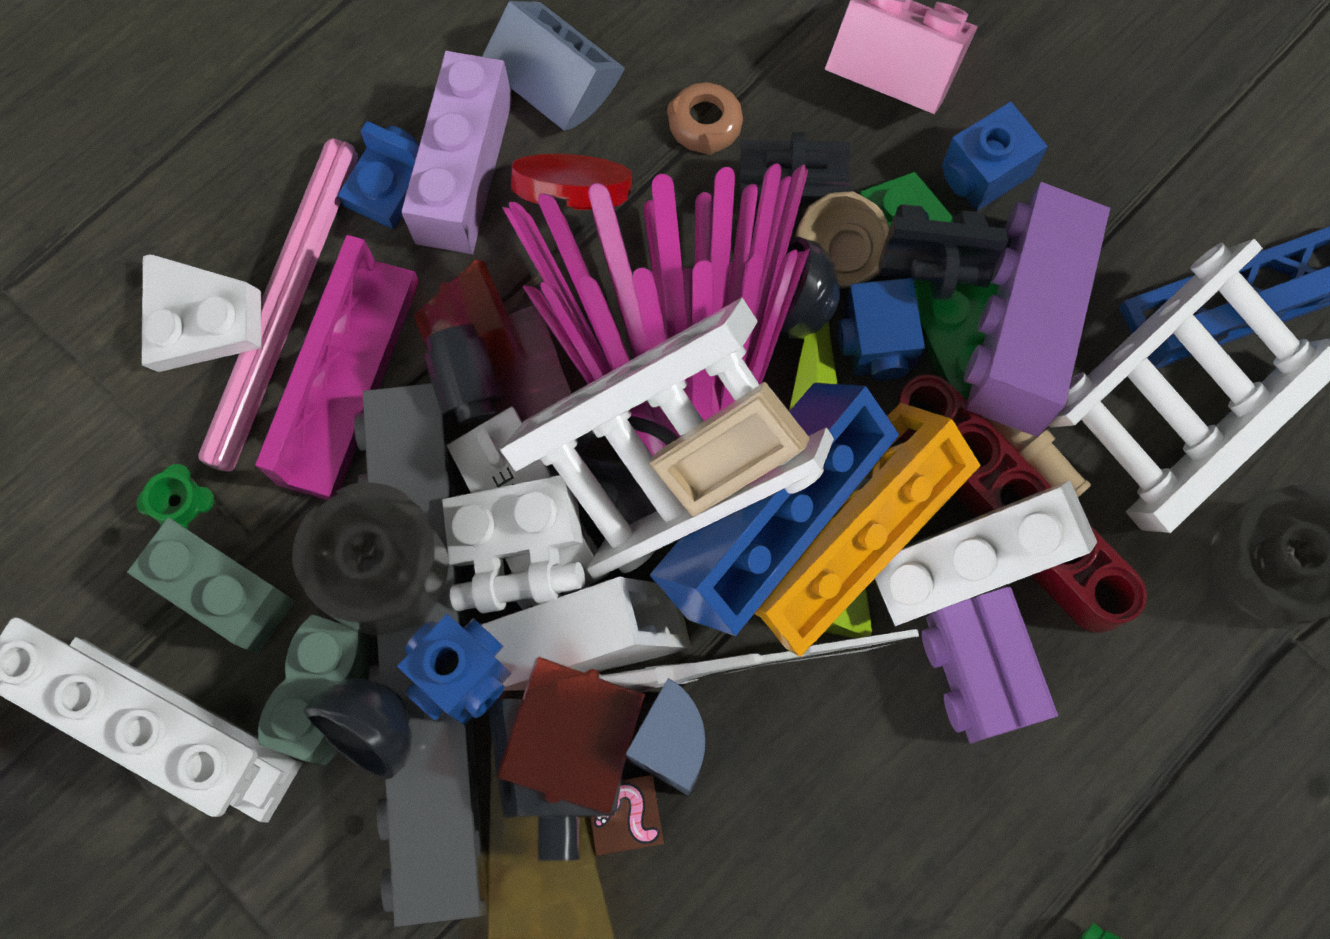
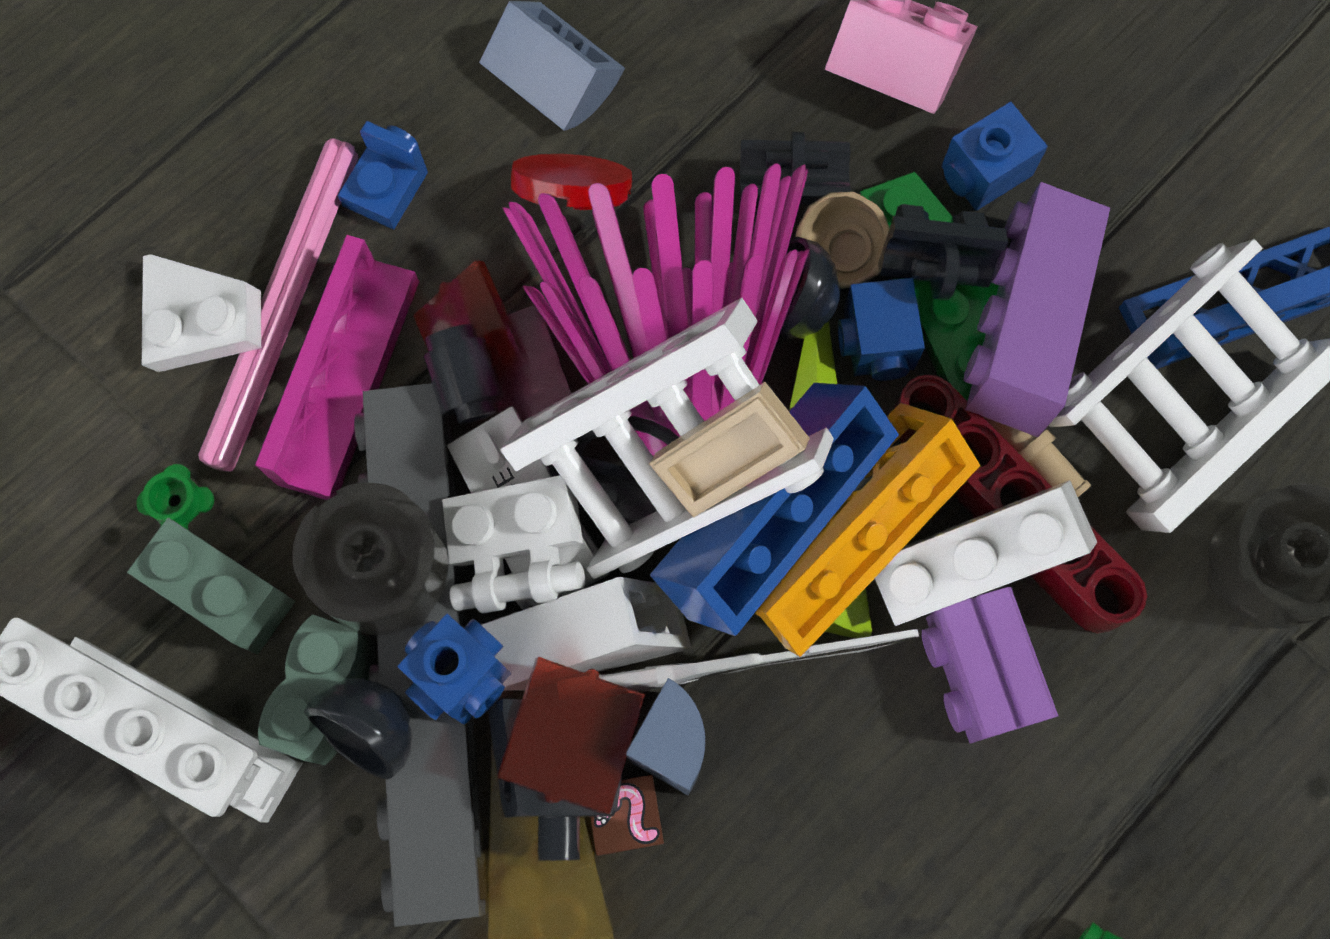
(458, 153): lavender brick -> none
(705, 137): nougat piece -> none

